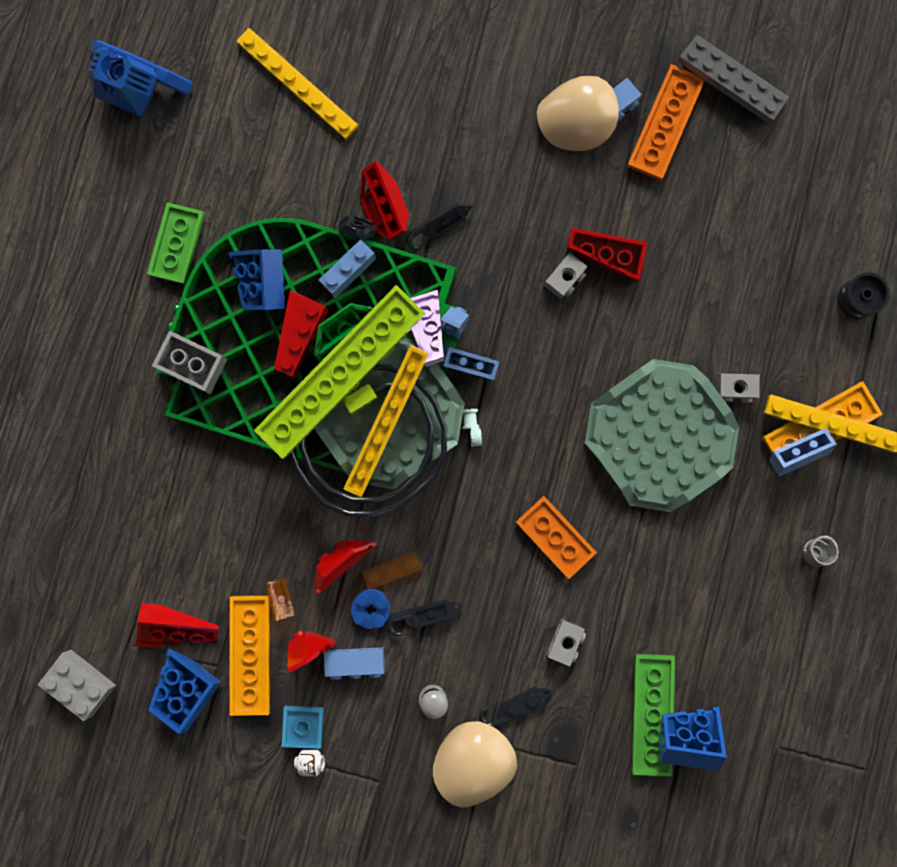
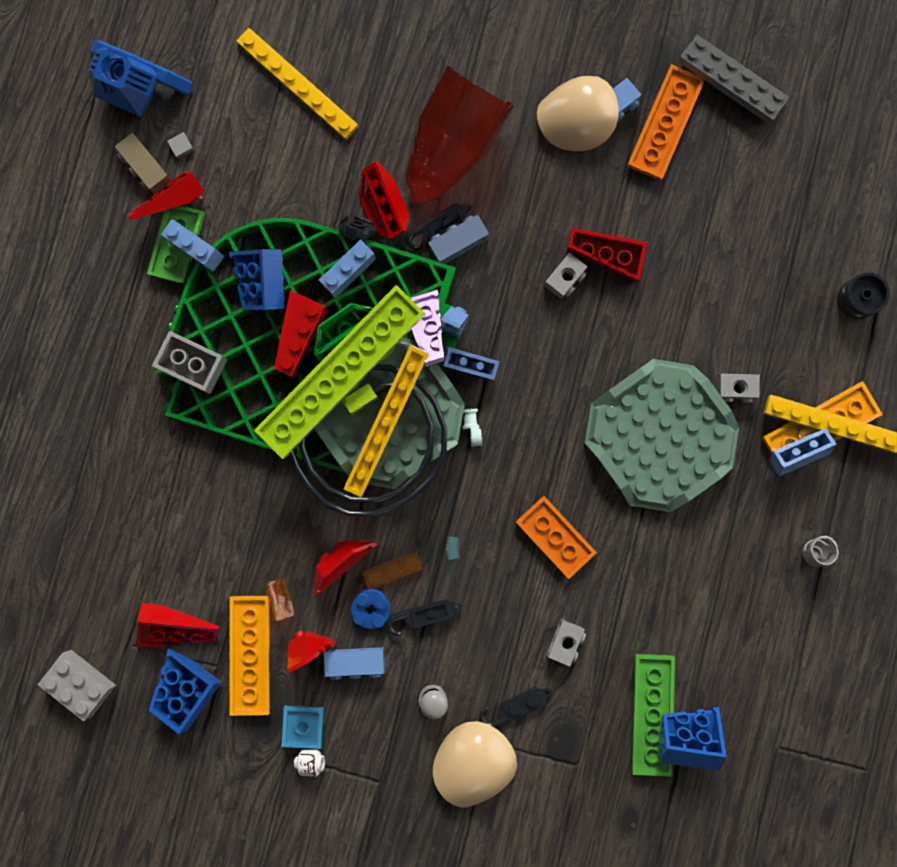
(142, 164): none -> dark tan brick
(179, 191): none -> red wedge
(180, 145): none -> light grey tile
(192, 245): none -> medium blue brick
(452, 547): none -> clear light blue piece
(453, 135): none -> clear red windscreen
(458, 239): none -> sand blue brick

